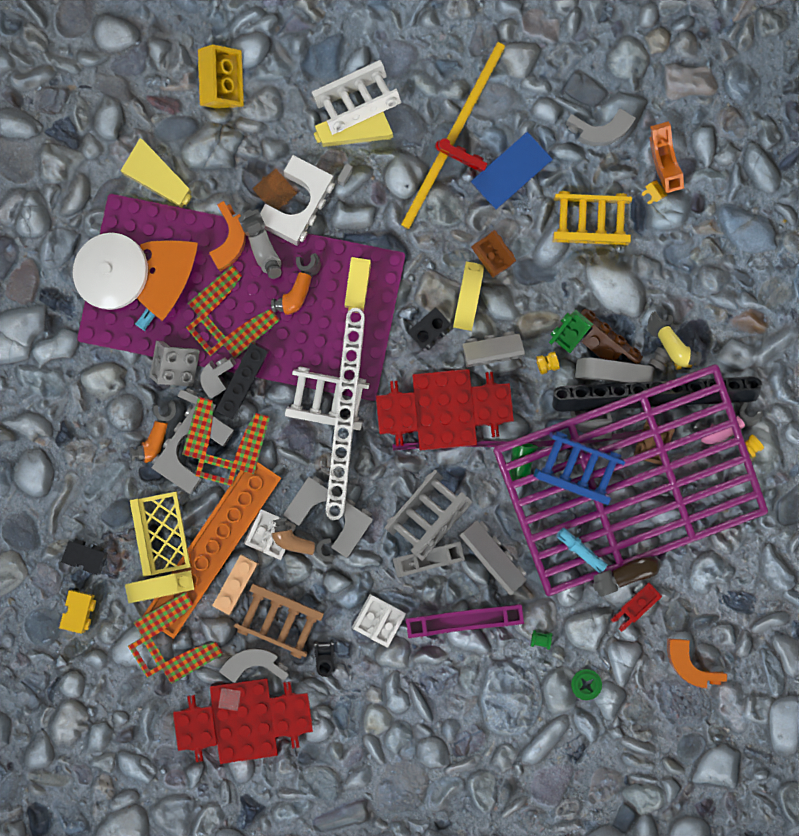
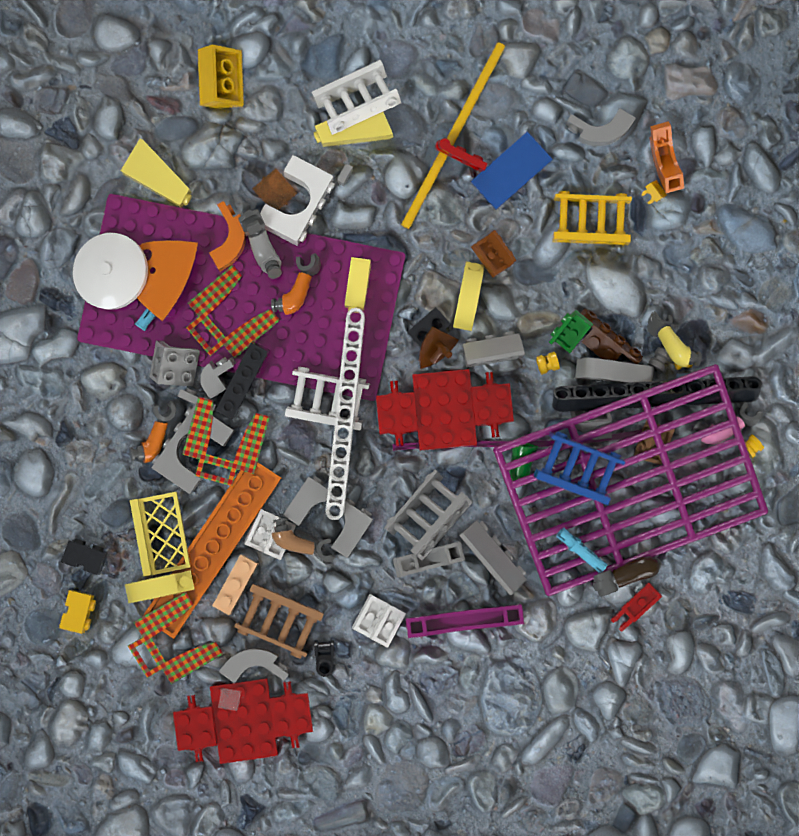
(436, 347): none -> reddish brown shield
(541, 639): green bush -> none
(586, 694): green gear -> none
(680, 661): orange arch -> none

